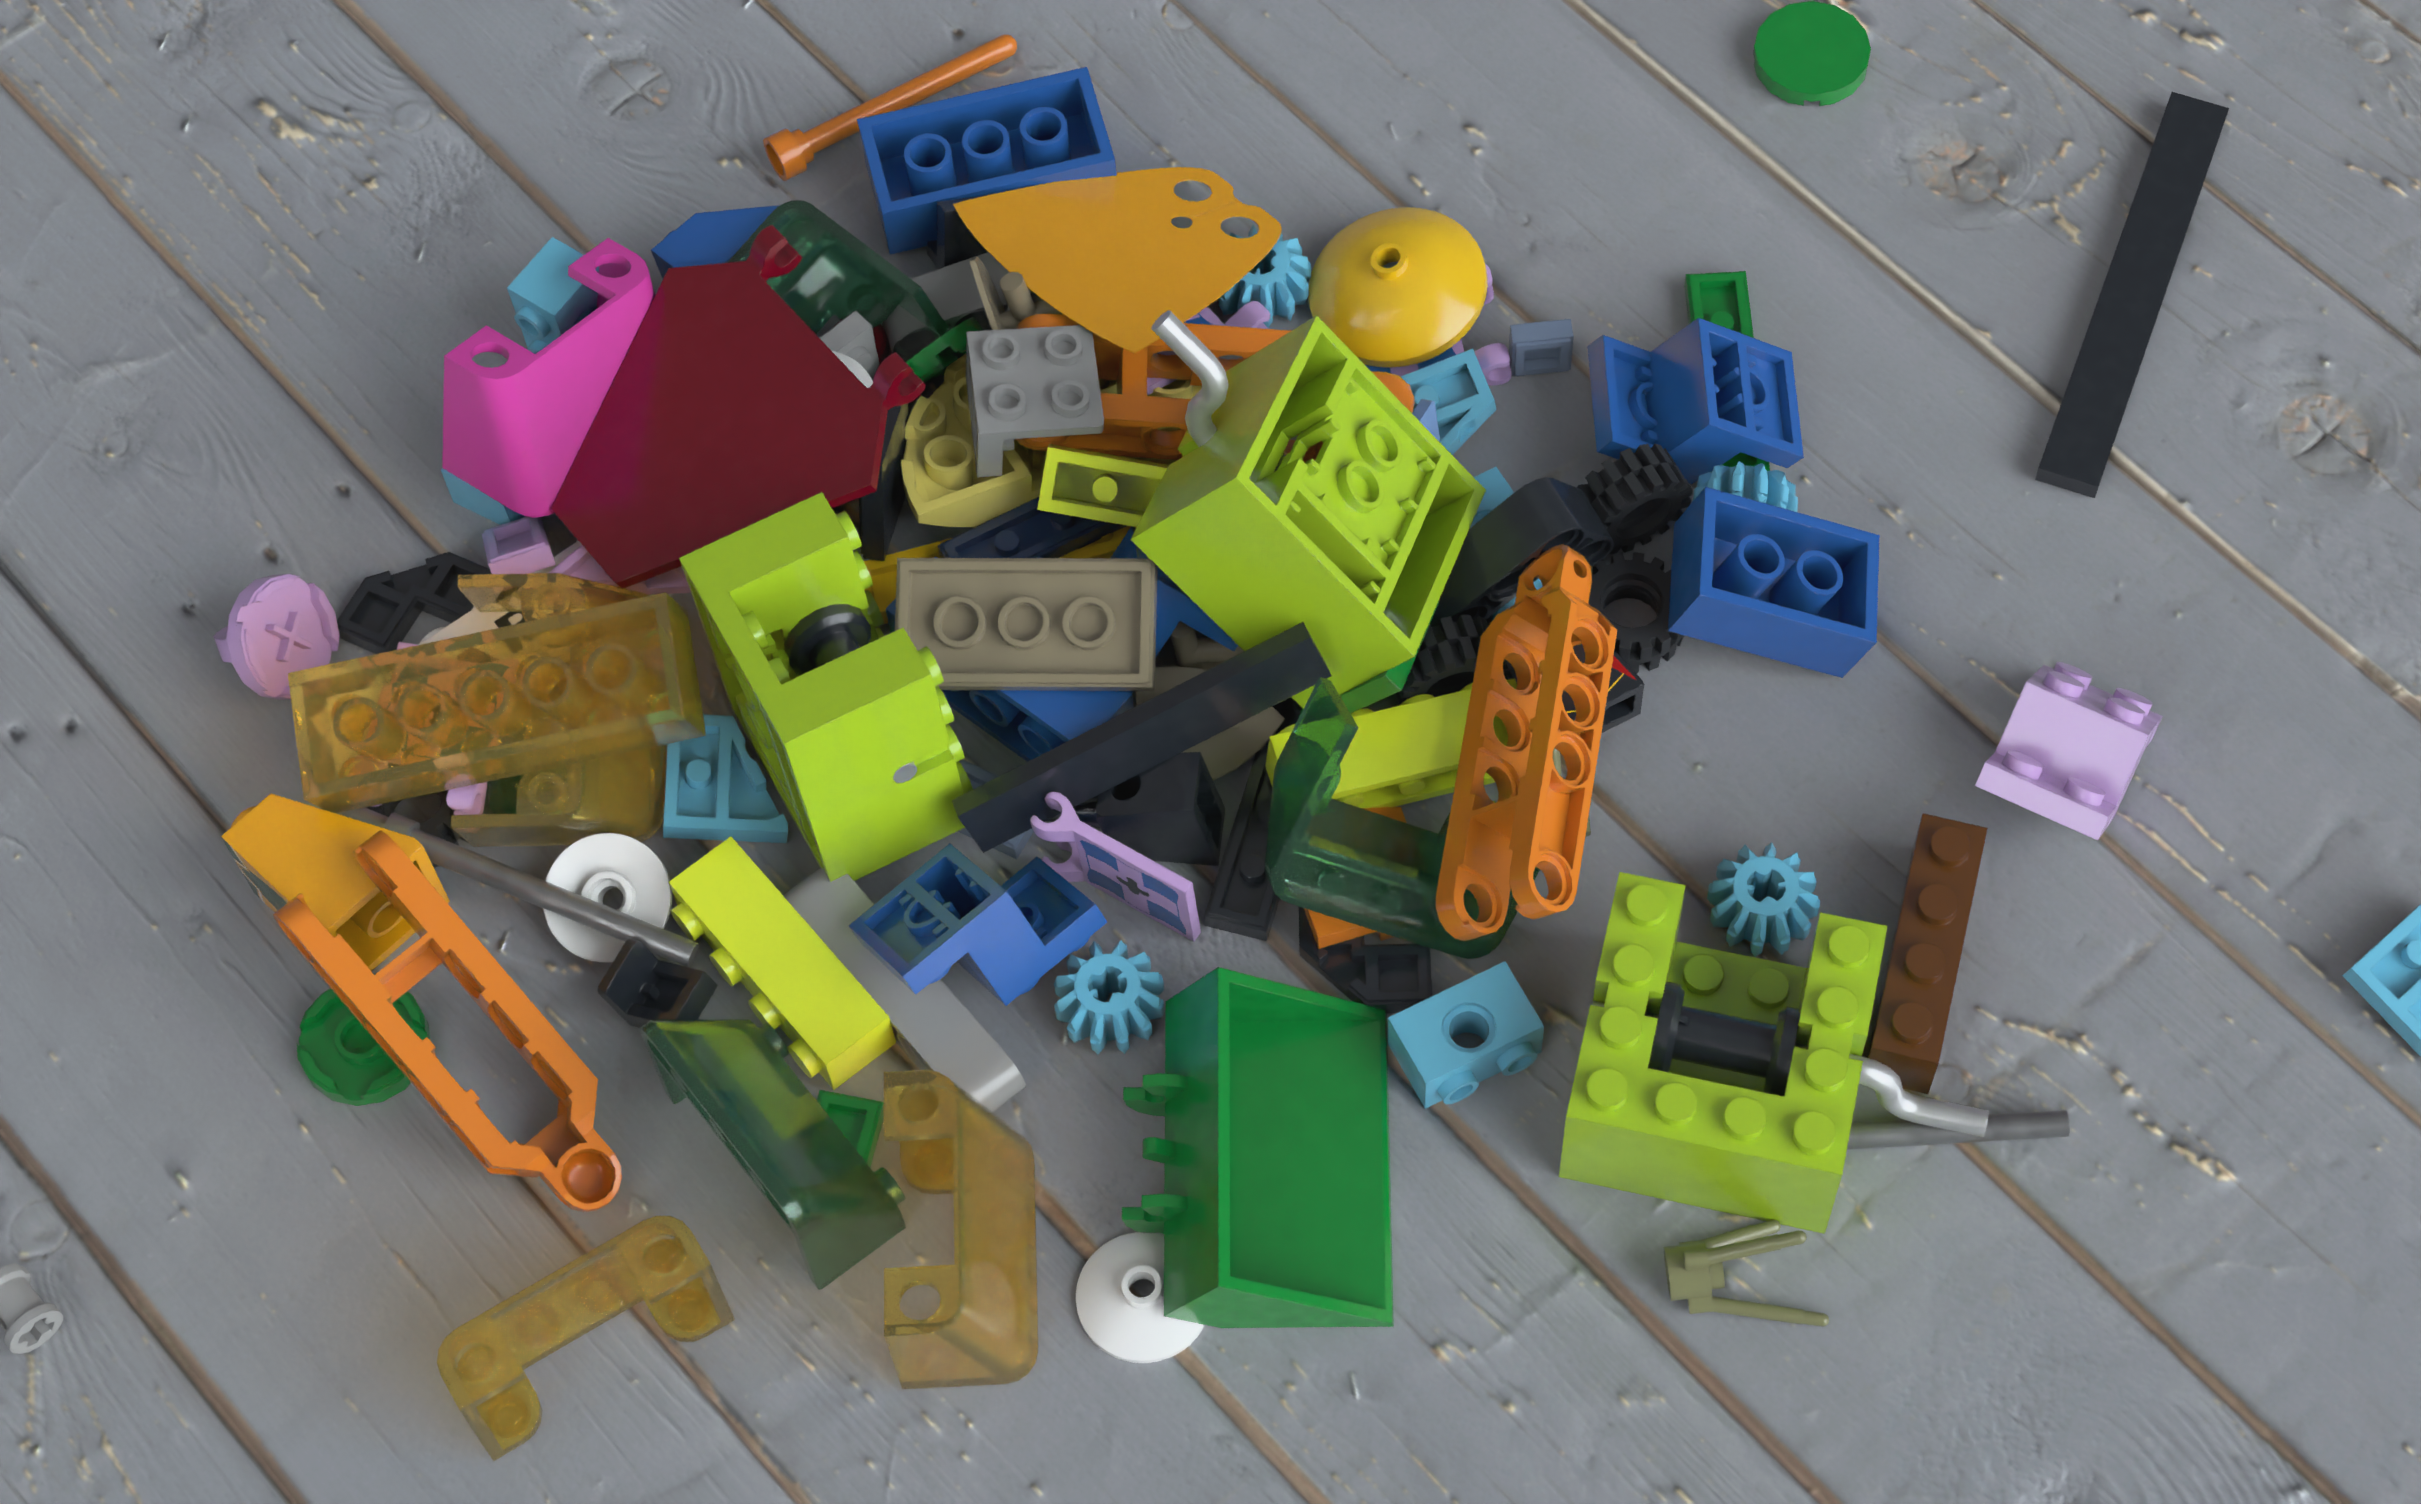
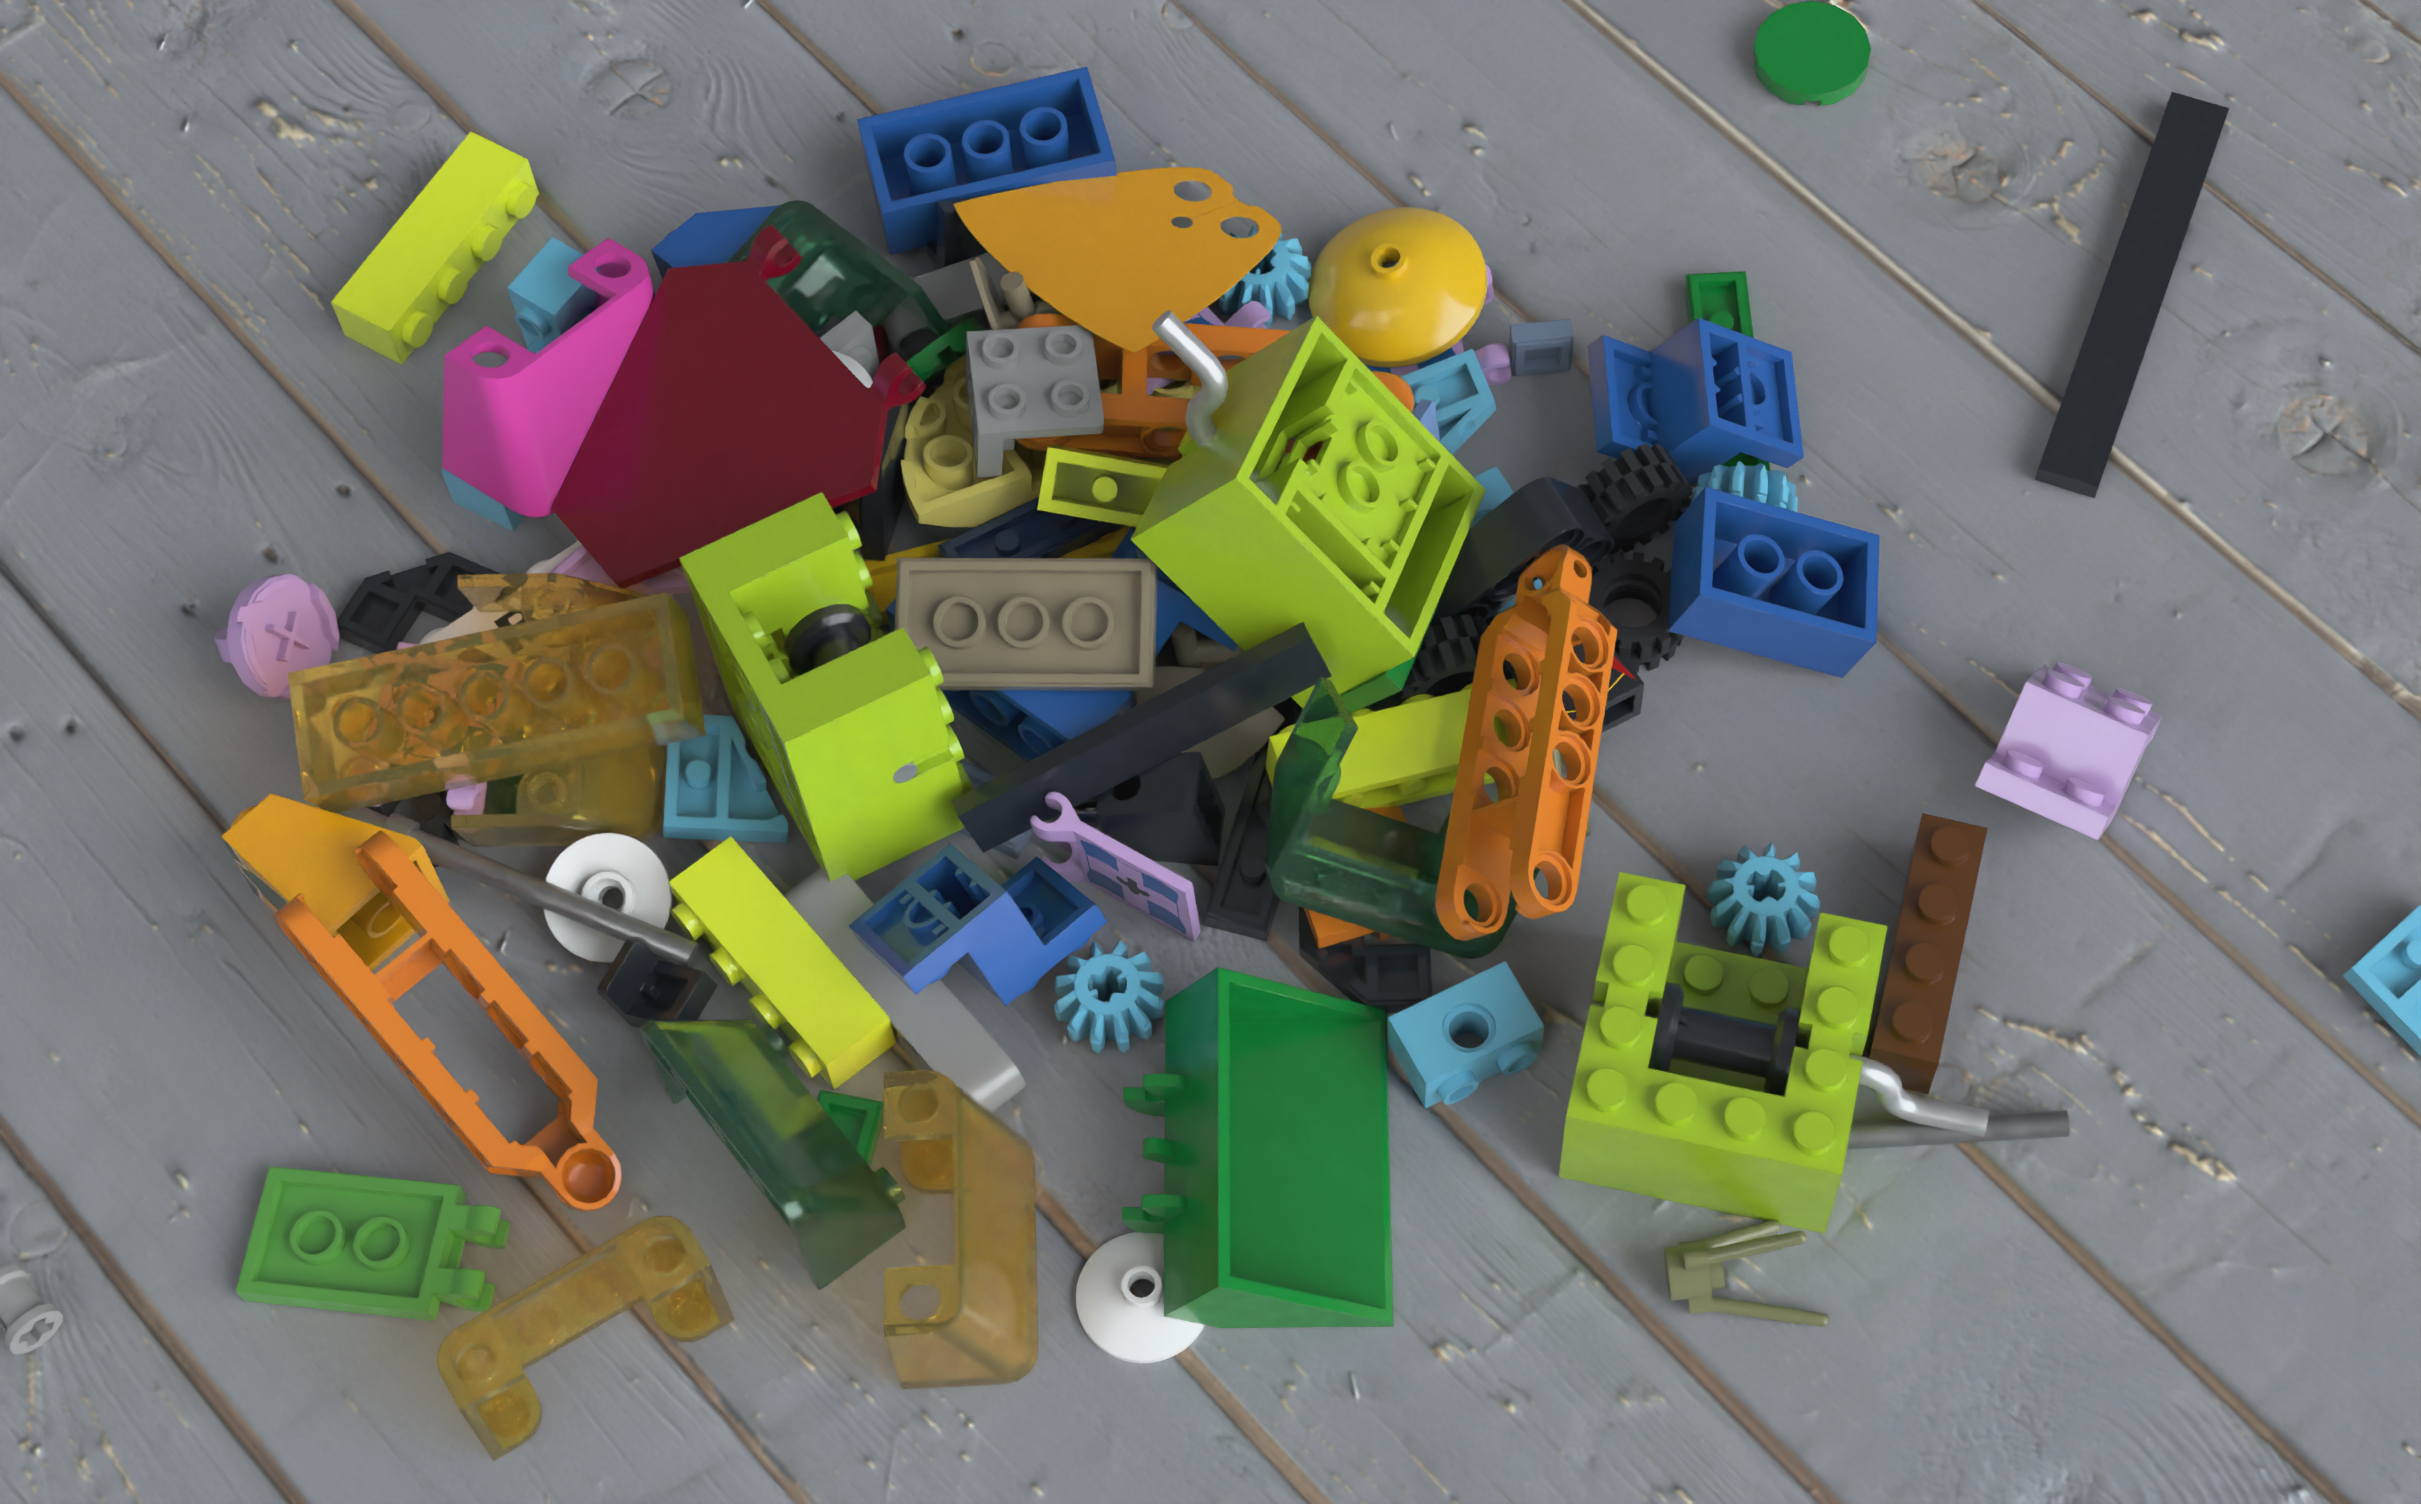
(345, 1058): green tile -> none
(367, 1245): none -> bright green tile
(436, 248): none -> neon yellow brick
(518, 547): lavender tile -> none
(793, 150): orange piece -> none

